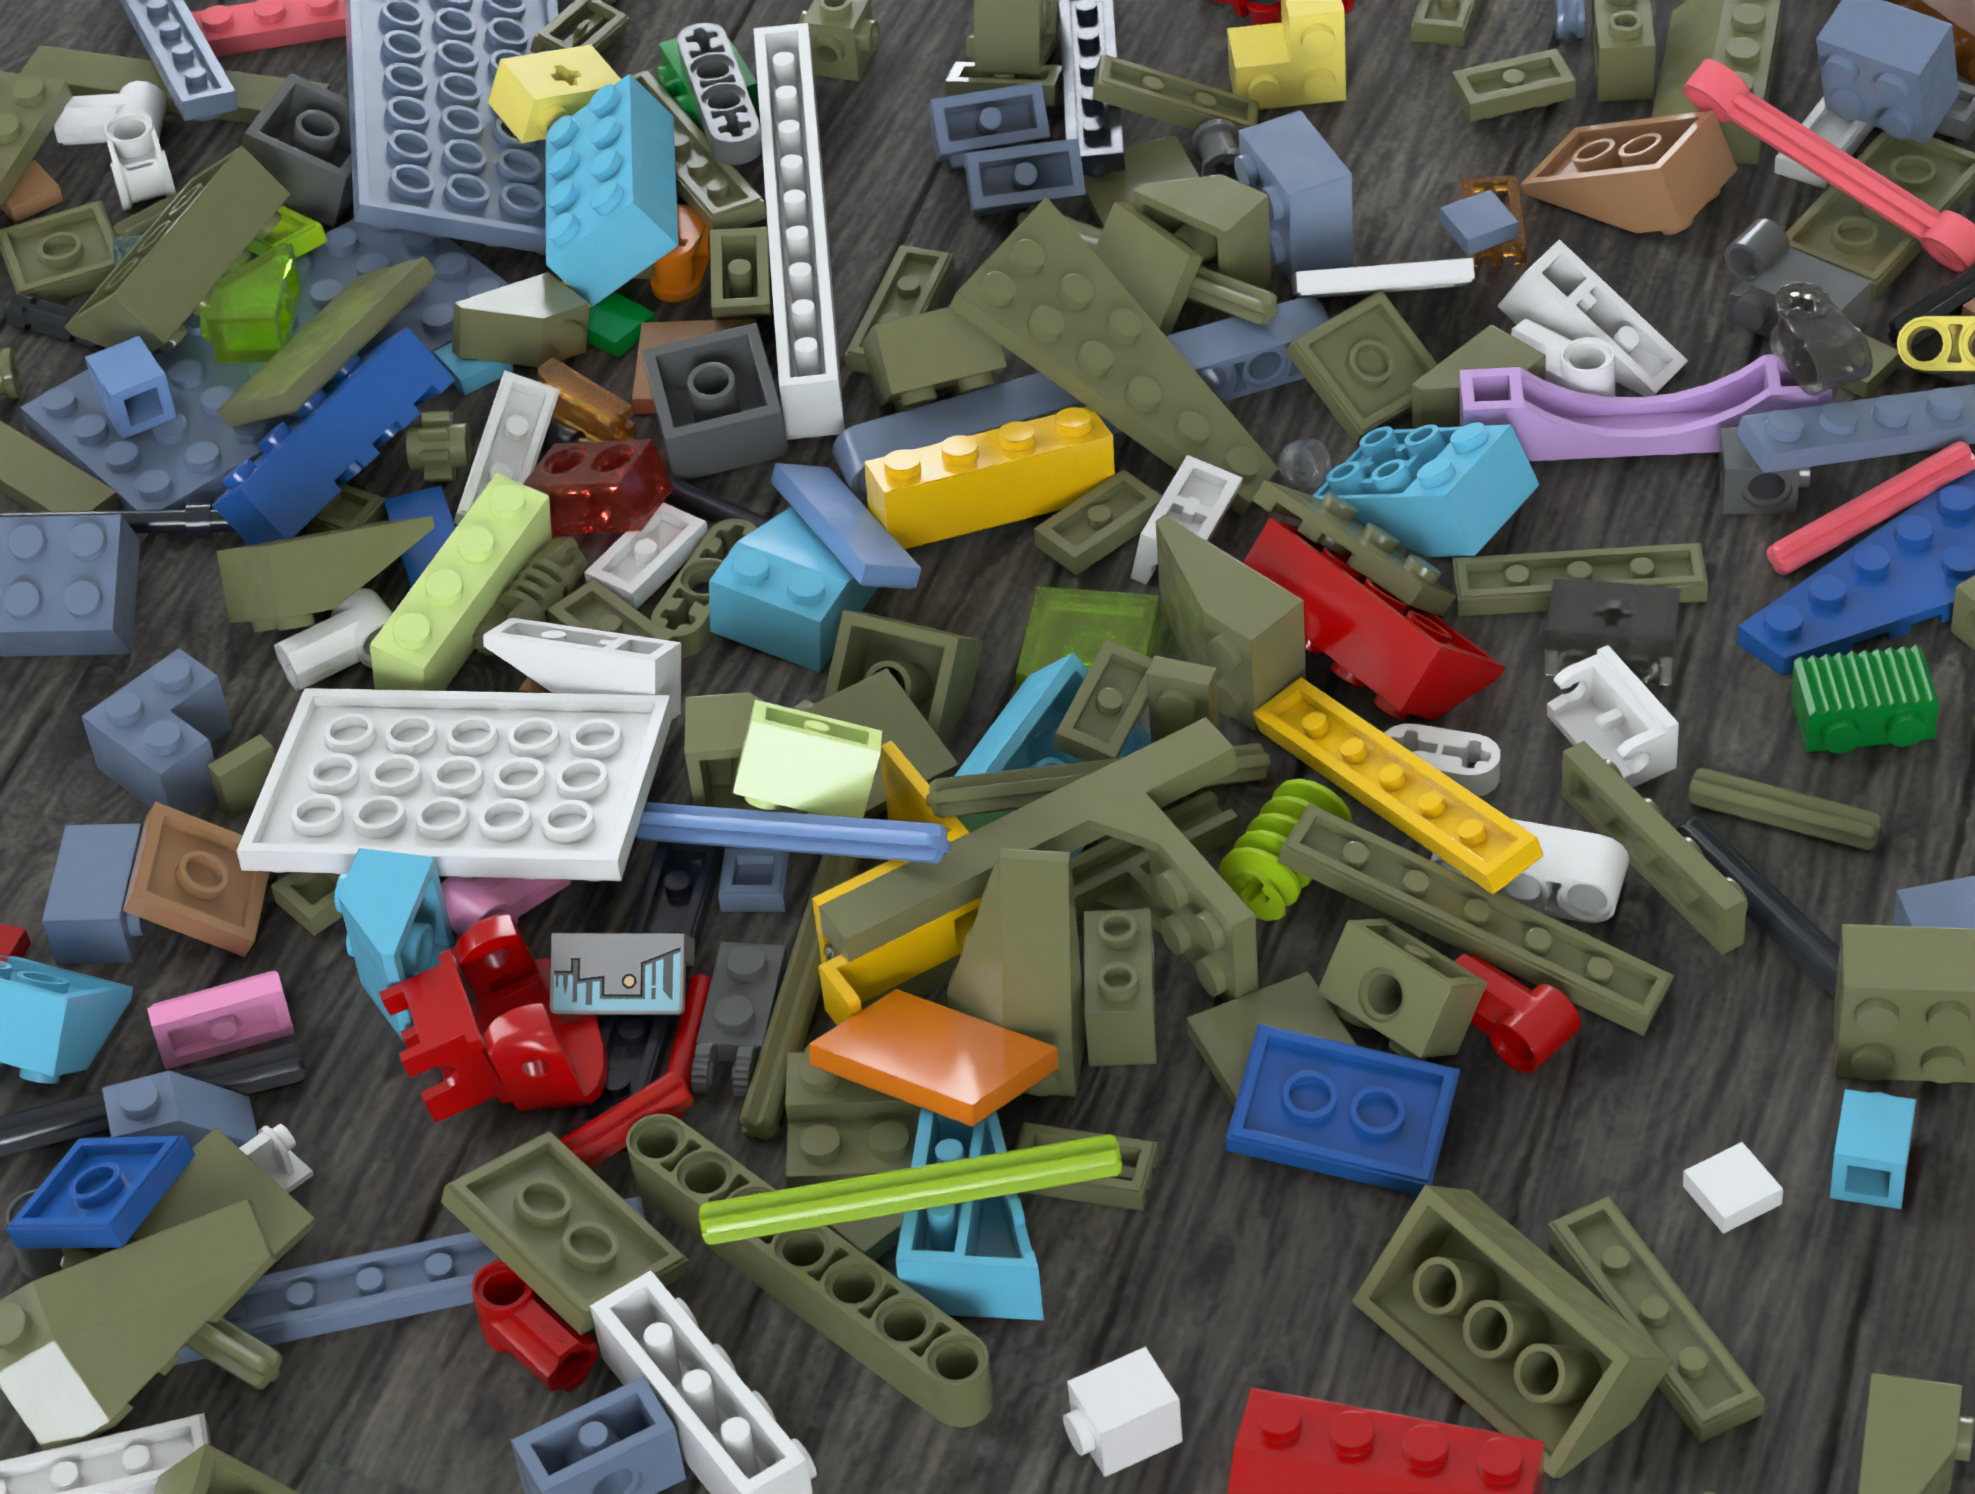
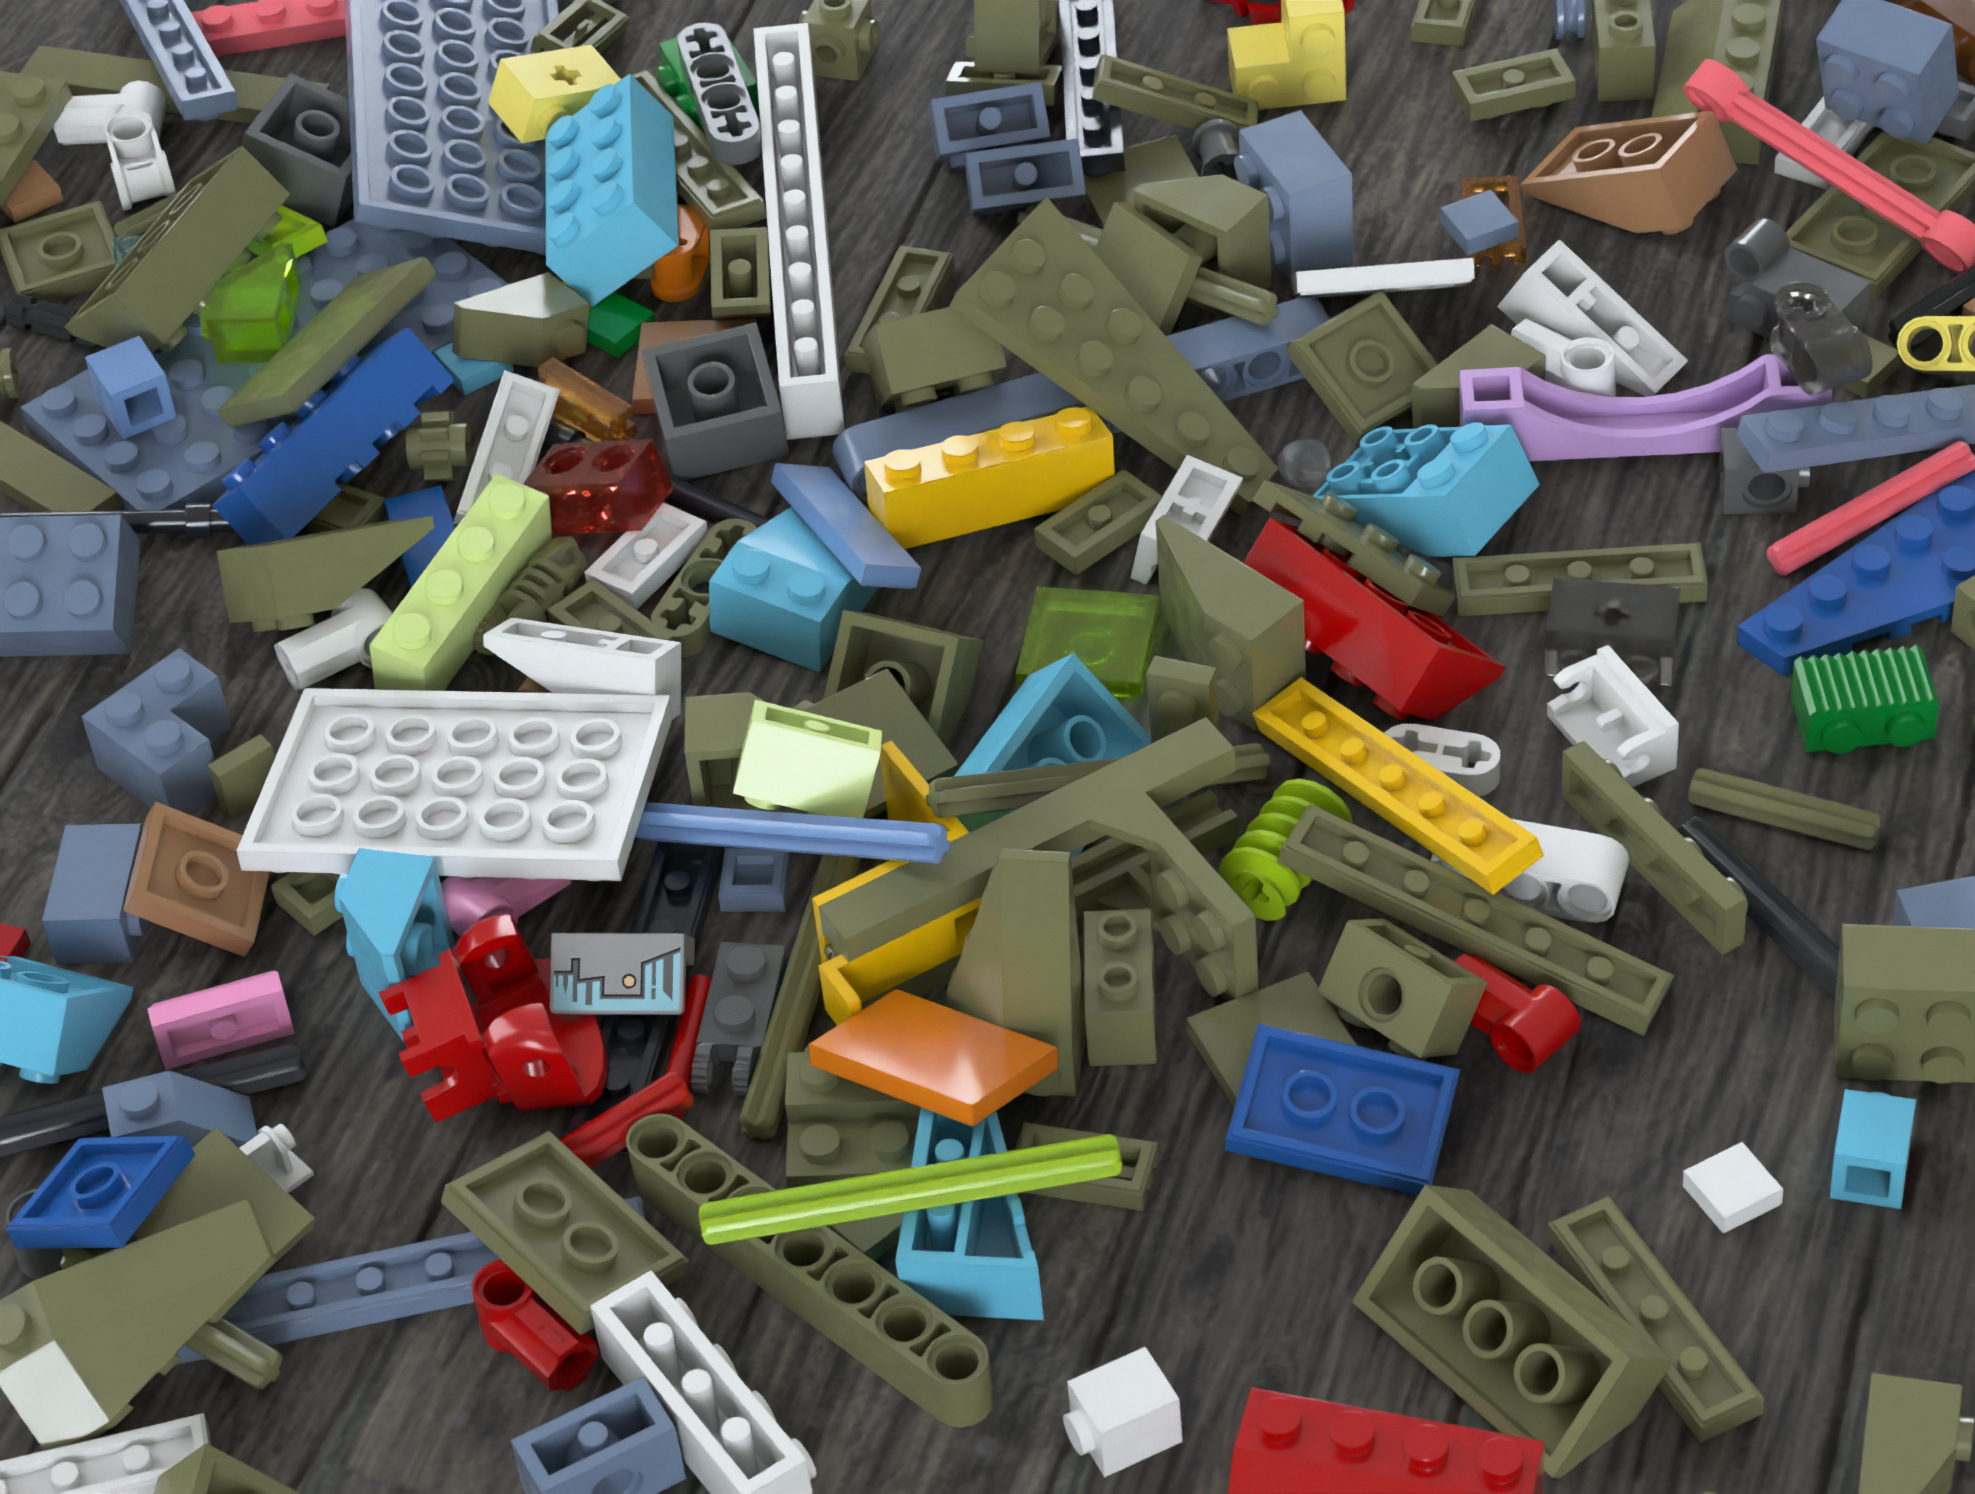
(1105, 705): olive plate -> none

